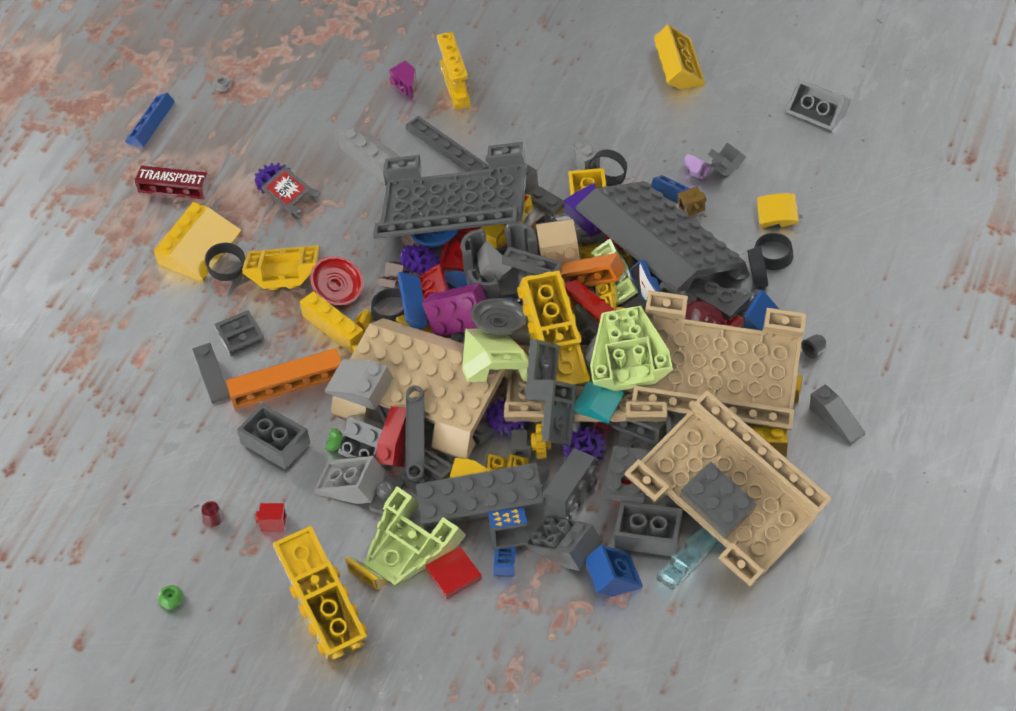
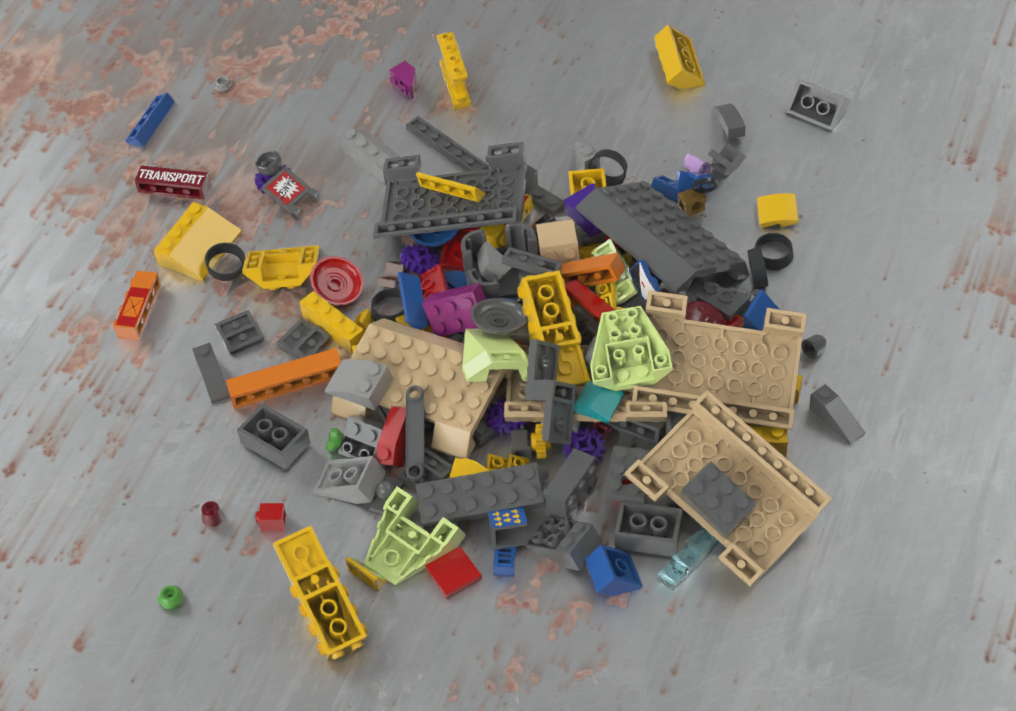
(137, 305): none -> orange brick
(269, 163): none -> dark grey hair
(303, 339): none -> dark grey slope
(450, 187): none -> yellow slope
(687, 180): none -> blue piece
(730, 121): none -> dark grey slope

